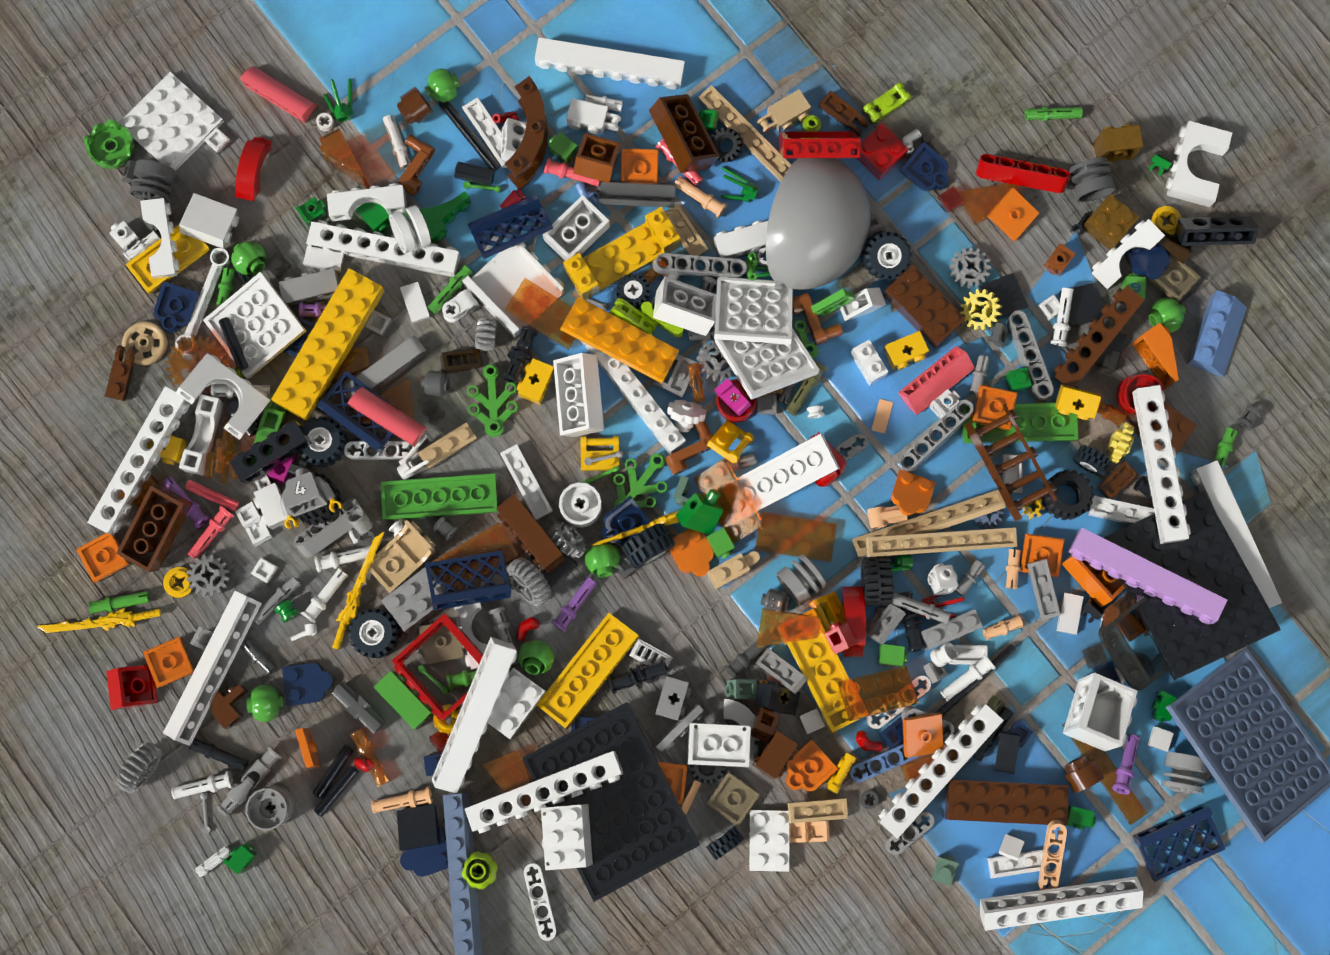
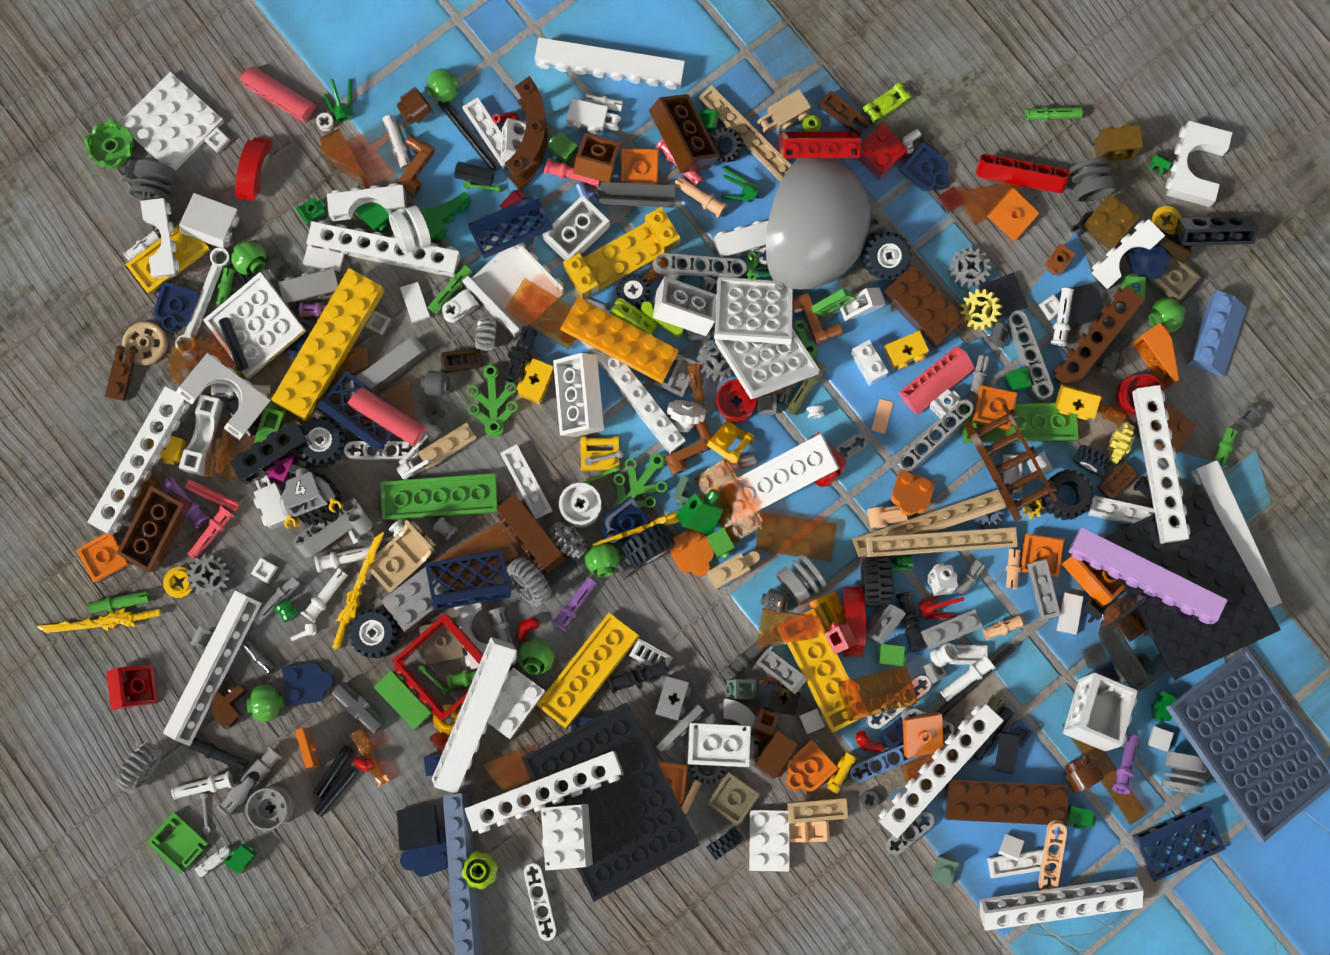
(128, 239): white brick -> none
(168, 662): orange plate -> none
(181, 845): none -> bright green container
(252, 522): white slope -> none
(411, 799): light nougat pin -> none
(688, 235): tan plate -> none
(732, 397): dark pink leg -> none
(929, 611): light grey pin -> none
(1043, 462): none -> white tile

